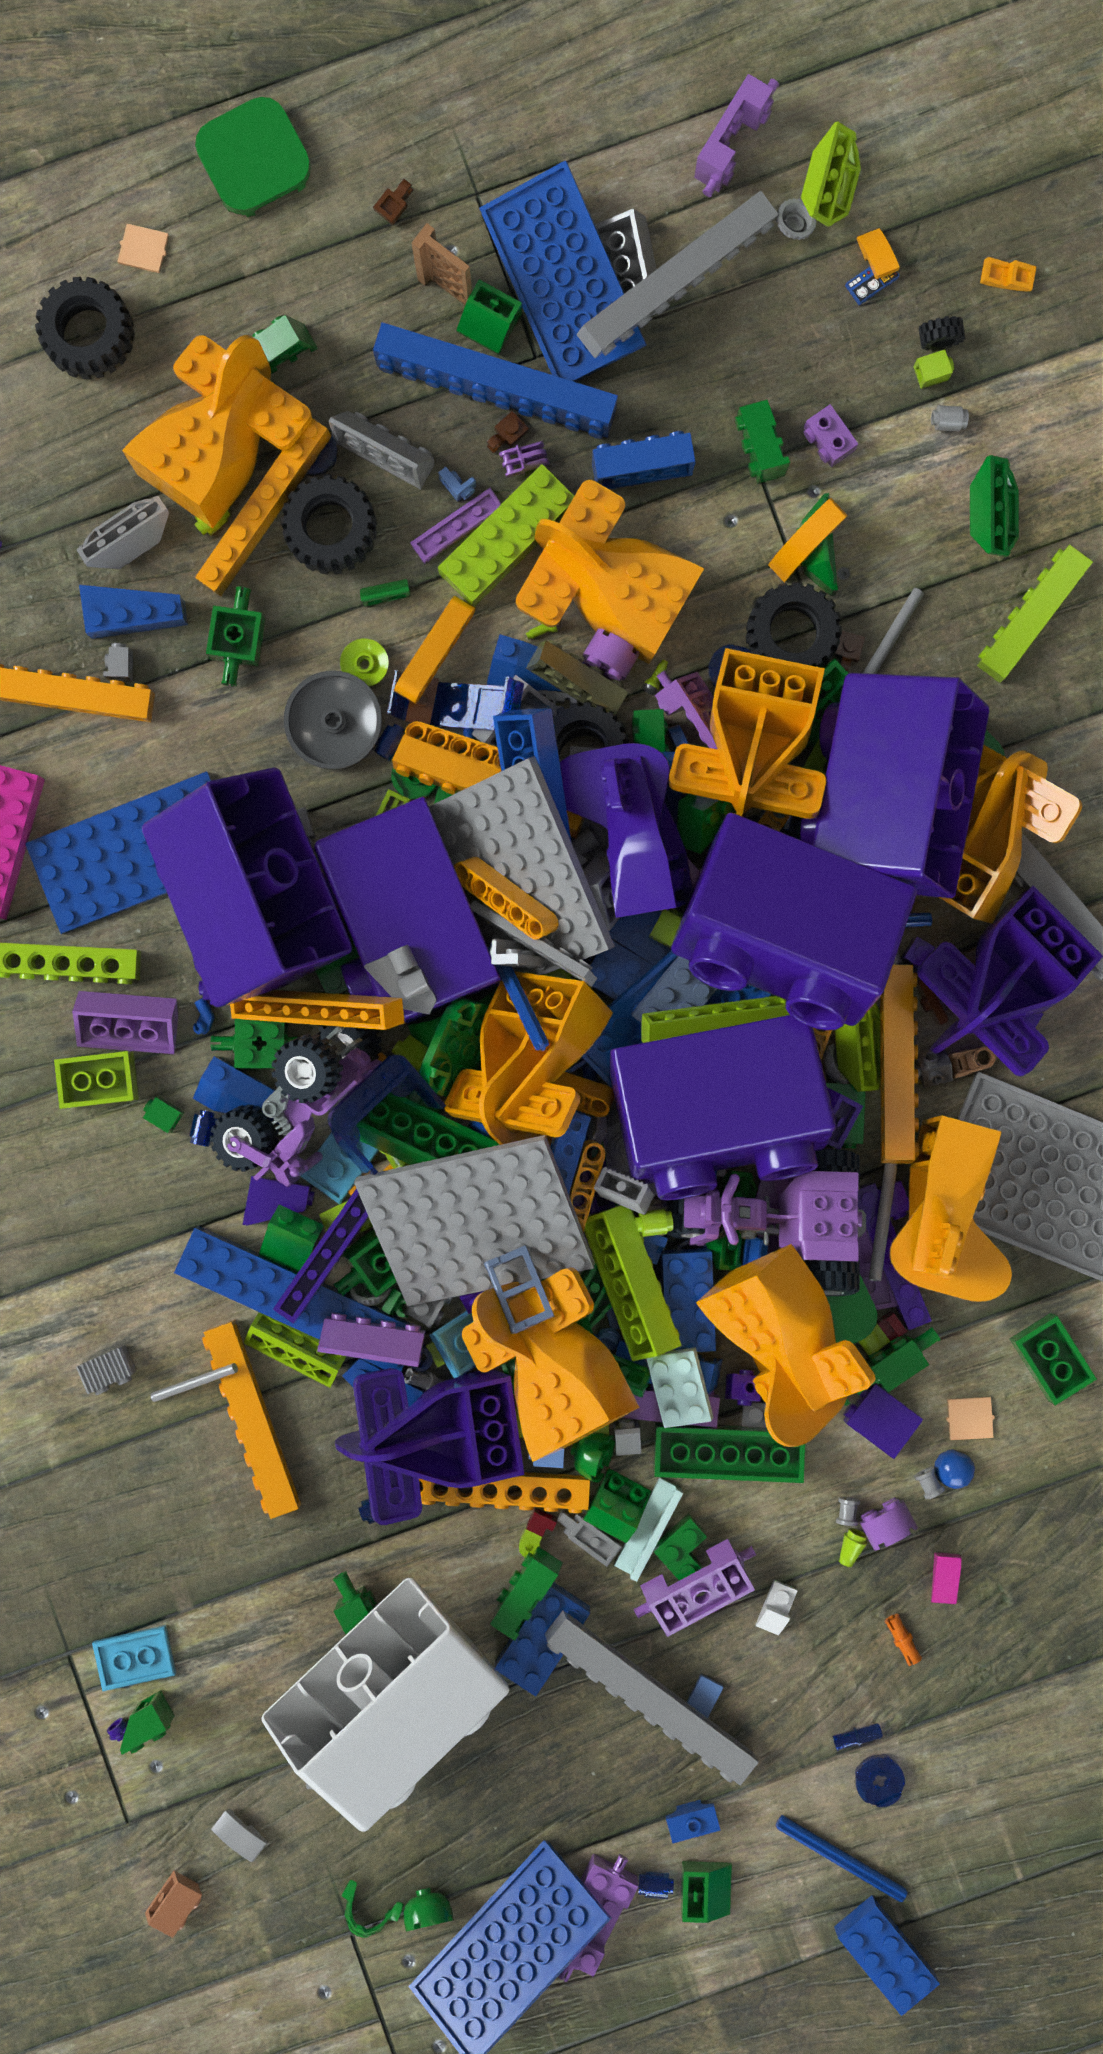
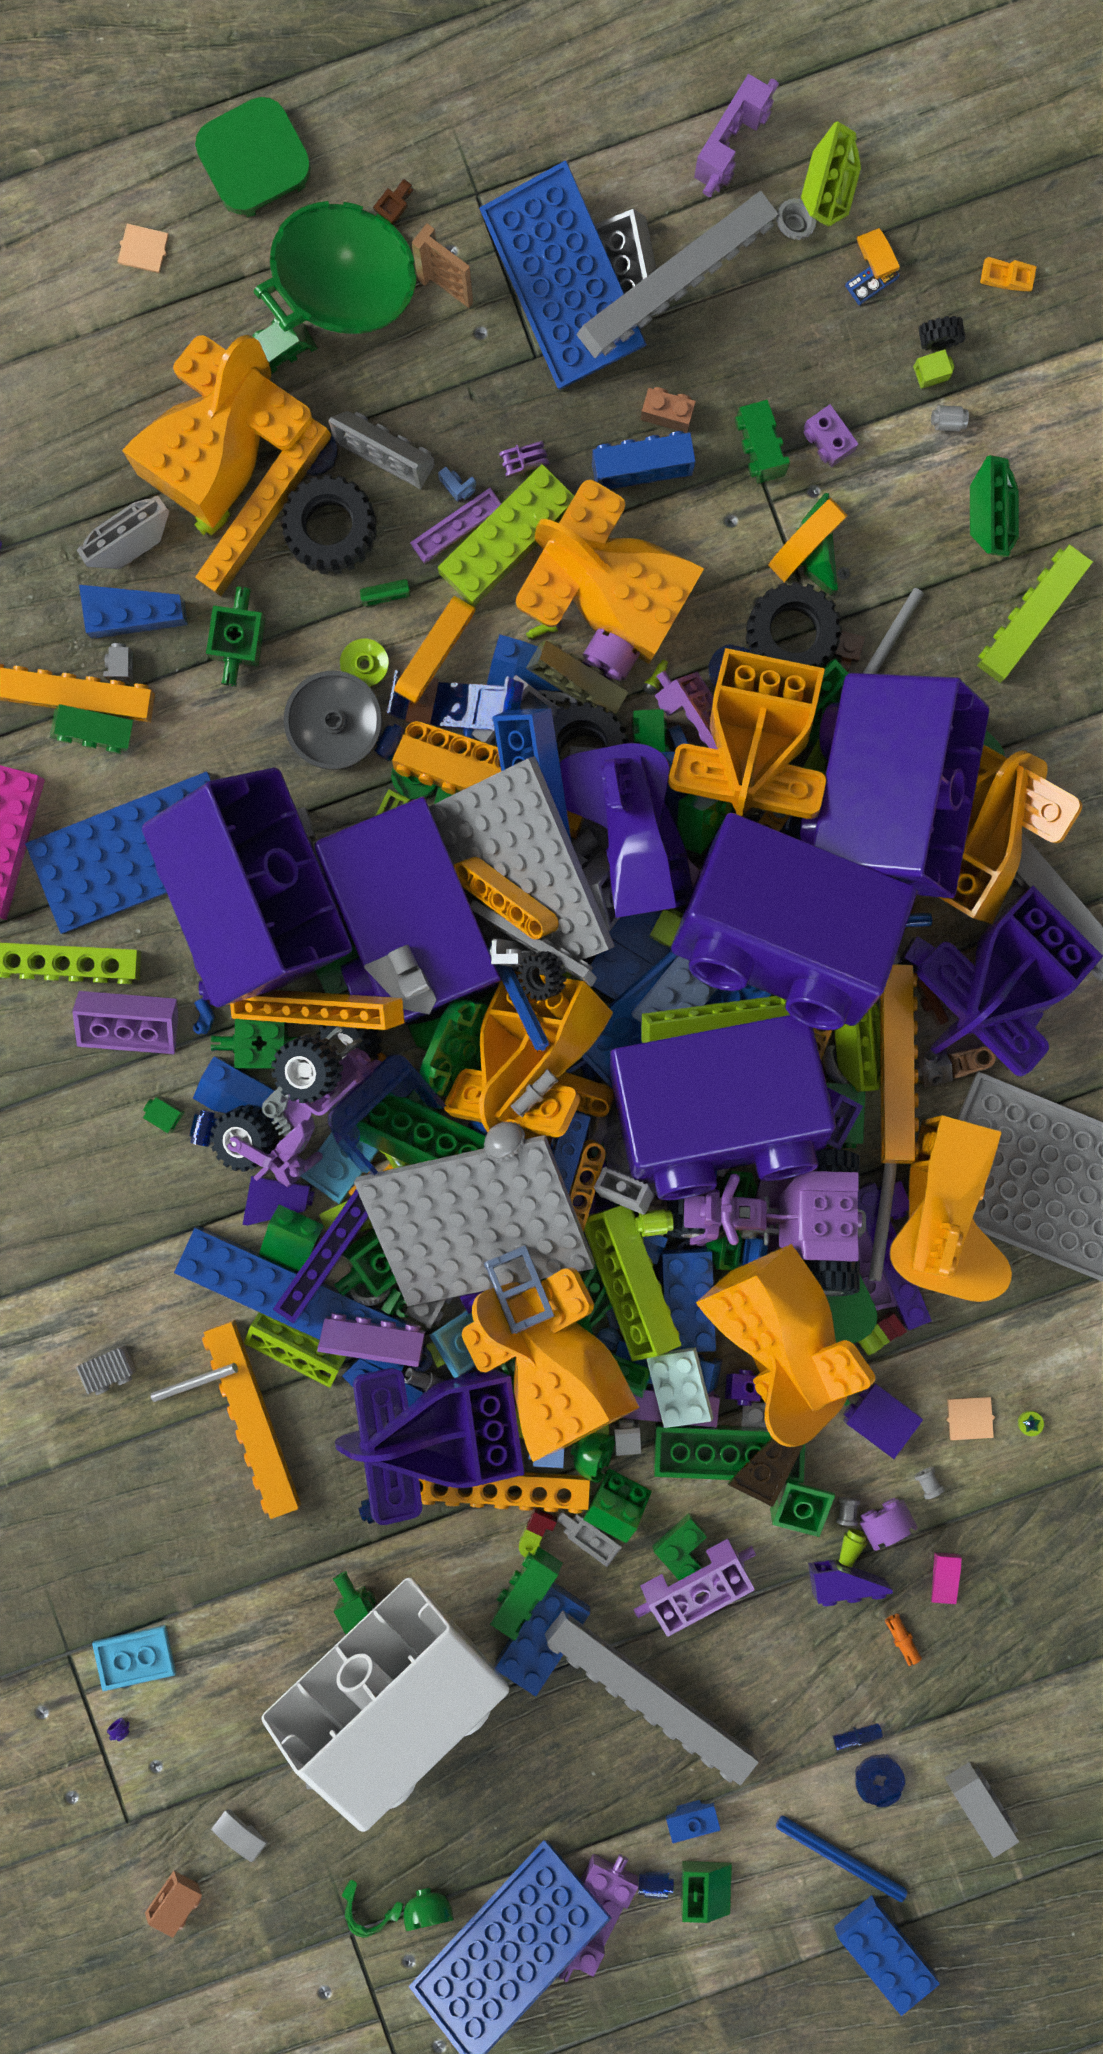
(70, 300): black tyre -> none
(90, 729): none -> green wedge
(96, 1079): lime brick -> none
(147, 1722): green slope -> none
(339, 269): none -> green dish
(412, 1050): lime brick -> none
(489, 317): green slope -> none
(494, 381): blue brick -> none
(504, 1141): none -> light grey hat
(508, 431): reddish brown plate -> none
(534, 1093): none -> light grey pin
(552, 973): none -> black tyre
(656, 1515): light aqua fence -> none
(668, 409): none -> nougat brick
(705, 1695): medium blue tile -> none
(766, 1472): none -> dark brown wing
(776, 1607): white slope -> none
(802, 1508): none -> green slope
(838, 1582): none -> dark purple slope
(900, 1359): green brick -> none
(954, 1469): blue hair -> none
(983, 1808): none -> light grey brick
(1030, 1423): none -> lime tile
(1053, 1359): green brick -> none

